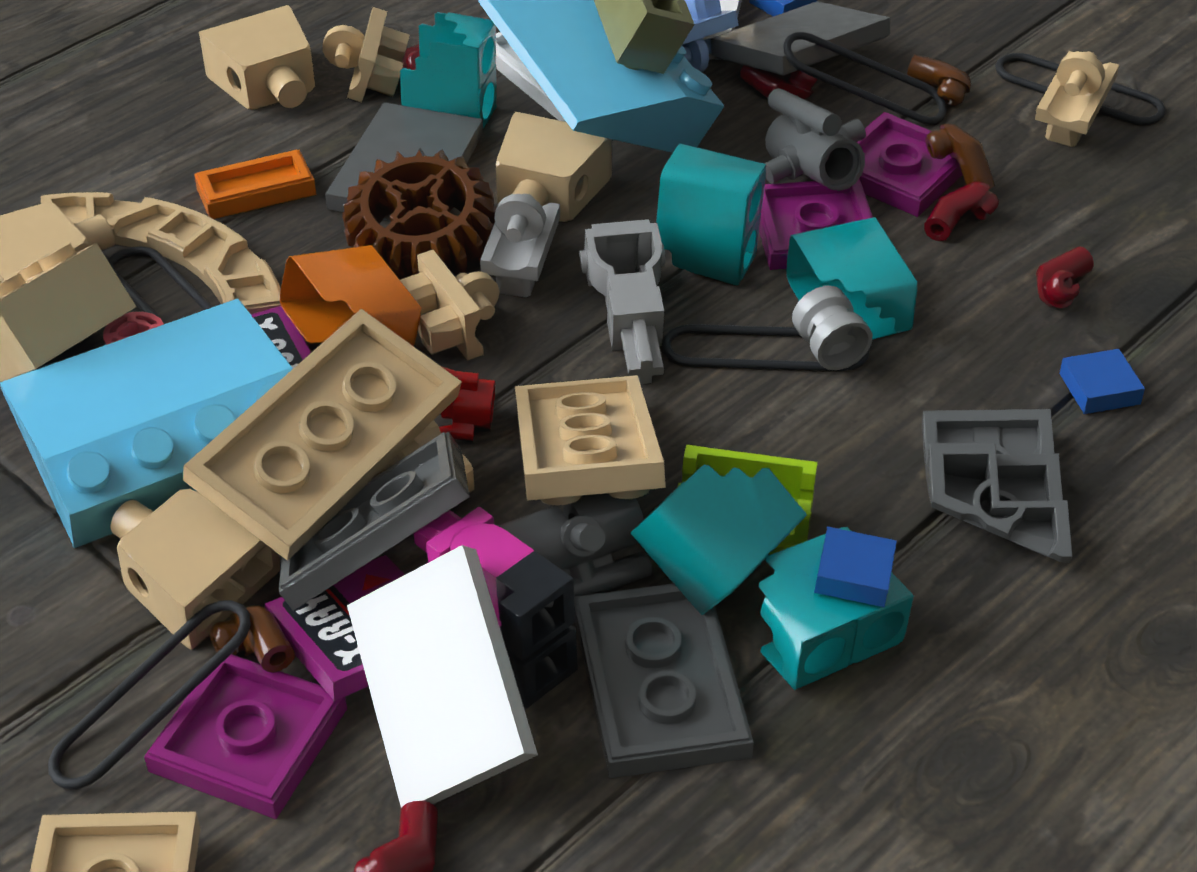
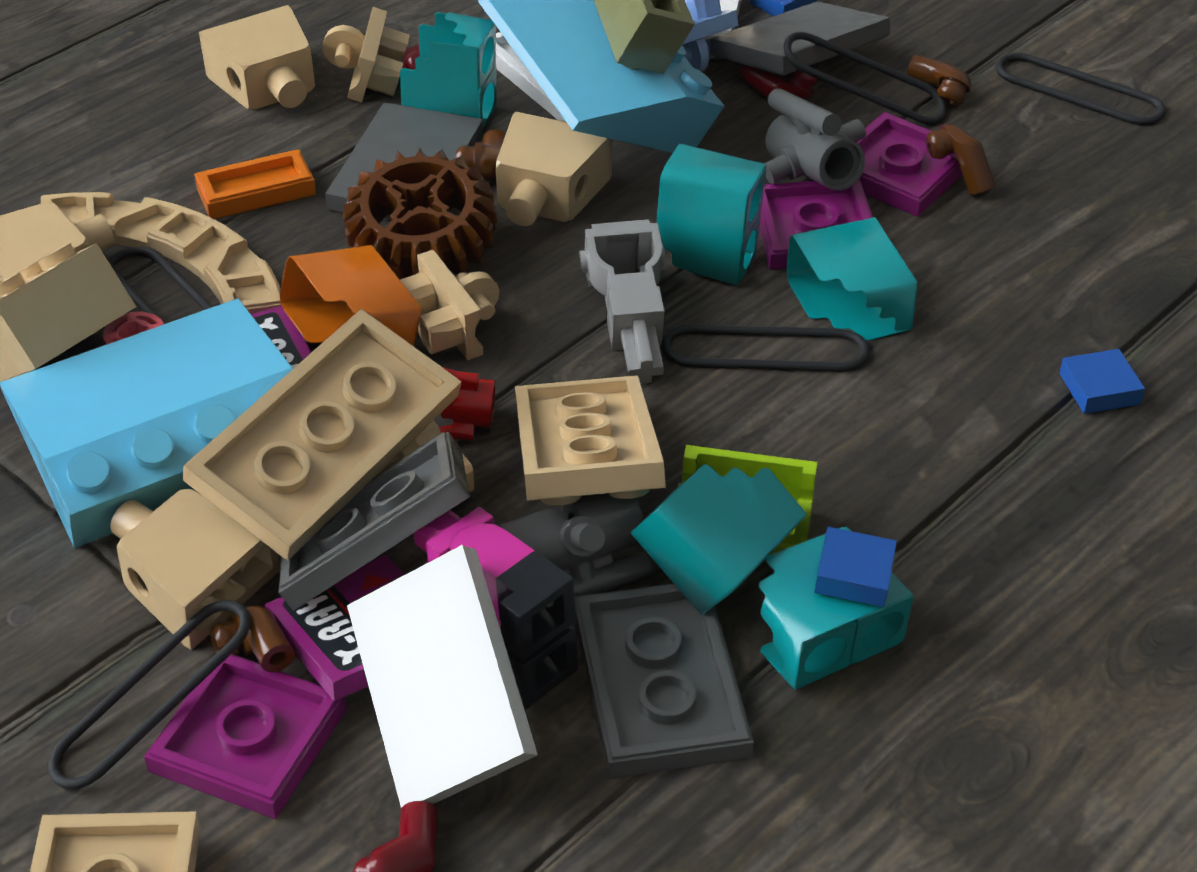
(484, 153): none -> reddish brown arm
(519, 243): light grey hips -> none
(832, 328): light grey wheel -> none
(949, 209): dark red arm -> none
(999, 475): dark grey slope -> none
(1057, 277): dark red arm -> none
(1075, 96): tan hips -> none

